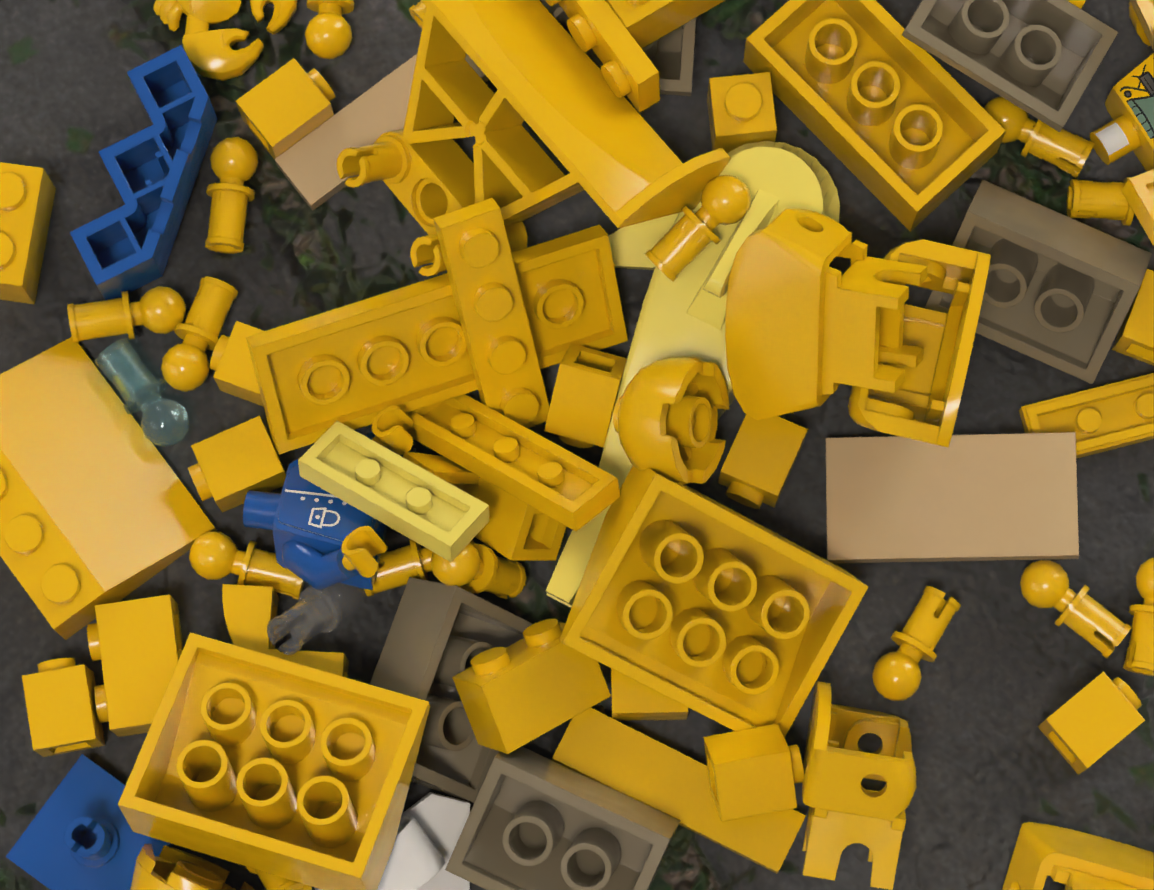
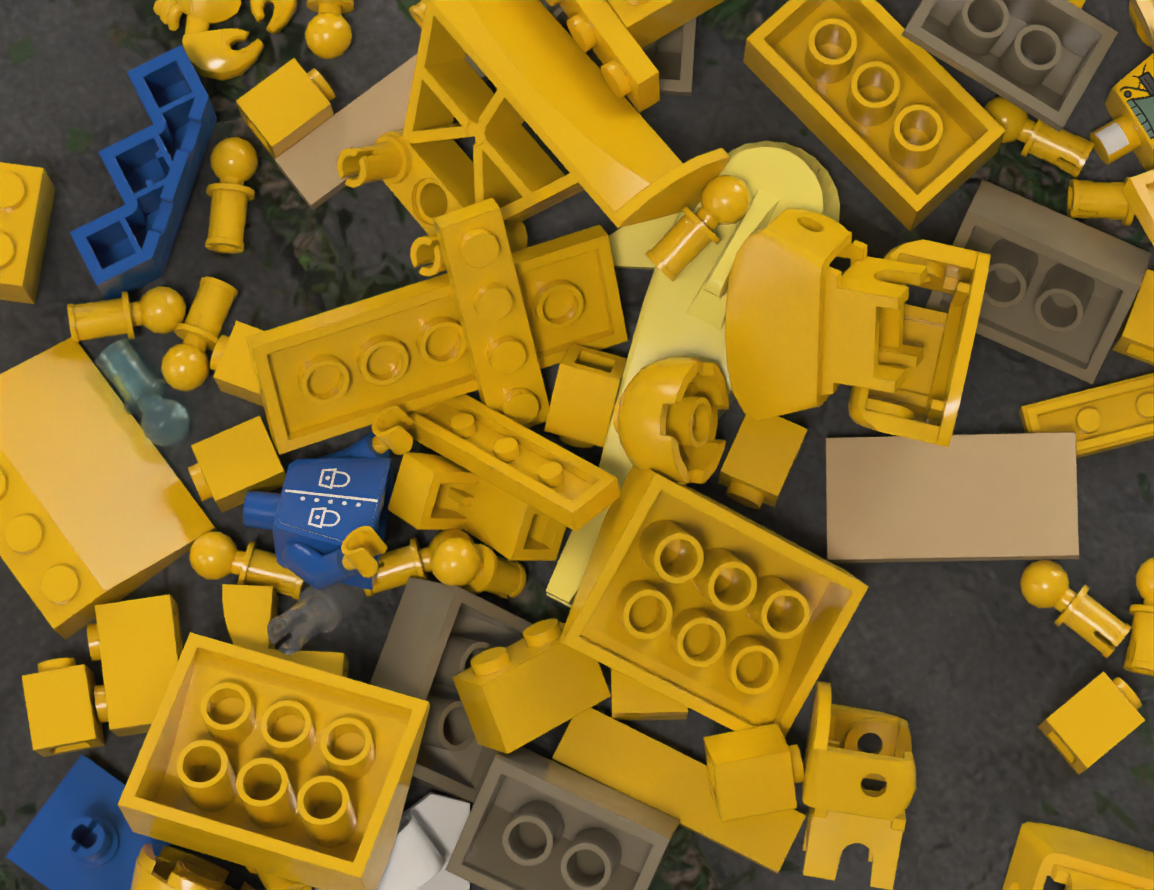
(394, 491): light yellow plate -> none
(741, 110): yellow brick -> none
(898, 673): yellow pin -> none

